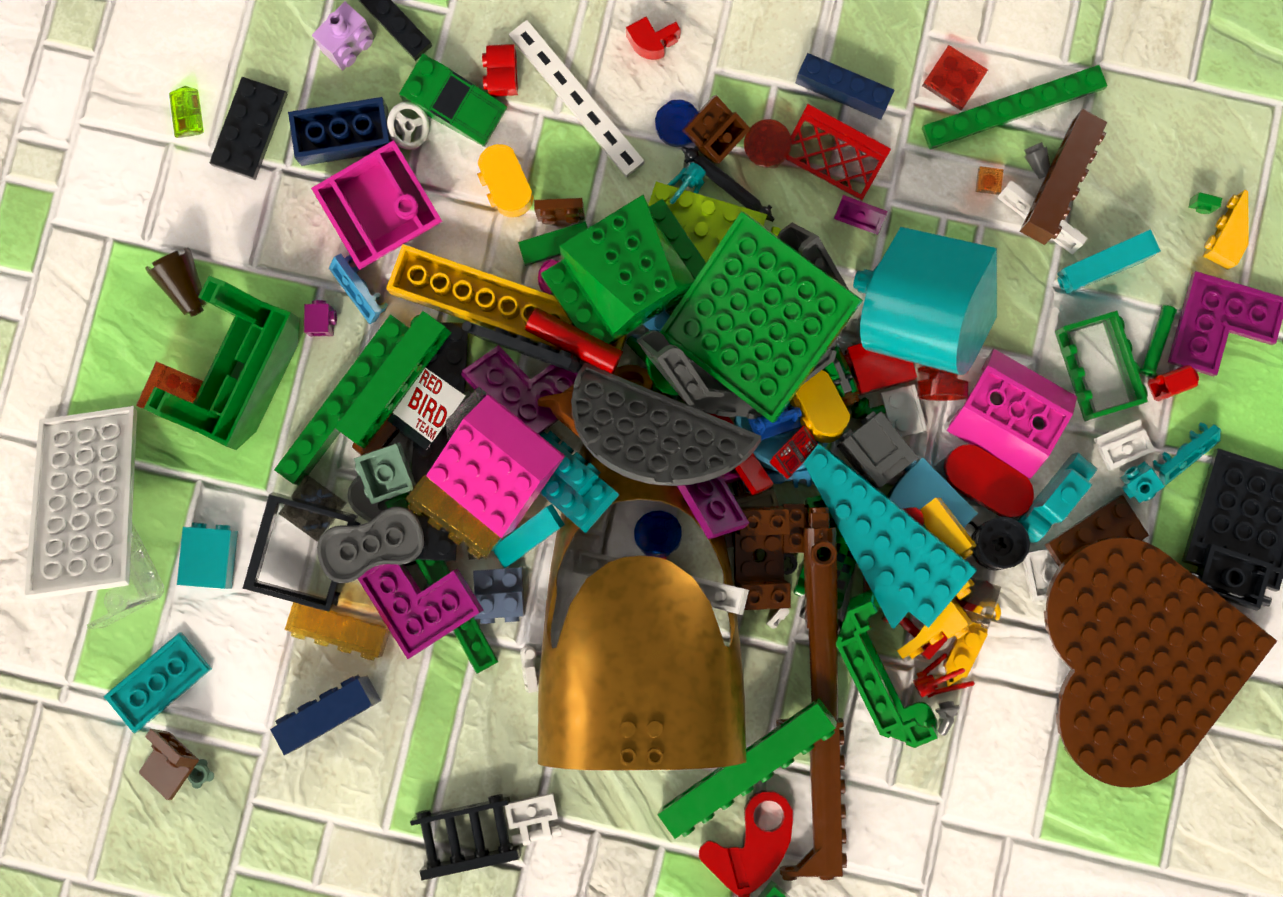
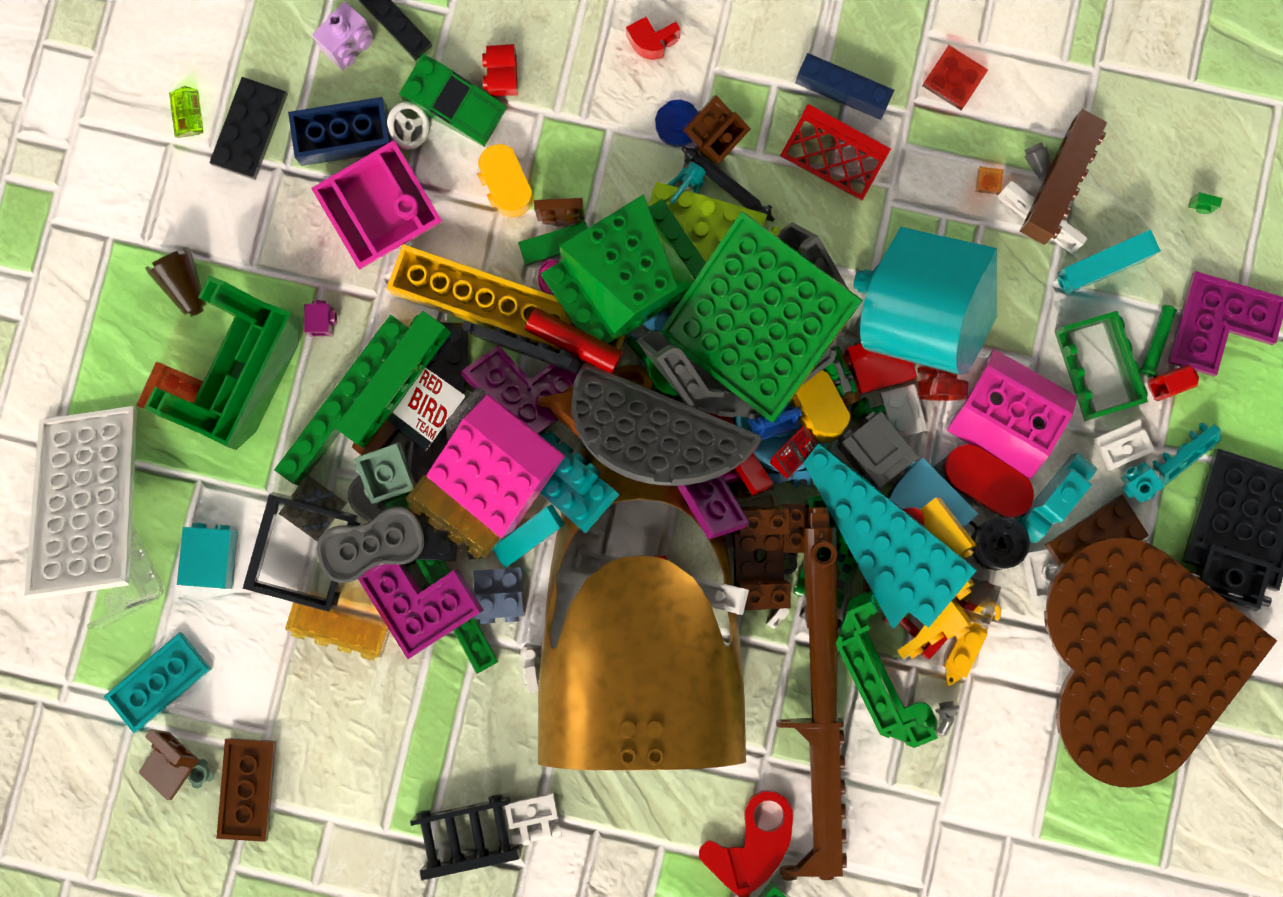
(246, 789): none -> reddish brown plate
(322, 716): dark blue brick -> none
(356, 288): dark azure plate -> none
(576, 98): white tile -> none
(658, 534): clear blue tile -> none
(762, 758): green brick -> none
(768, 143): clear red tile -> none
(860, 215): magenta plate -> none
(927, 685): red plant -> none
(1014, 107): green plate -> none
(1232, 235): yellow slope -> none

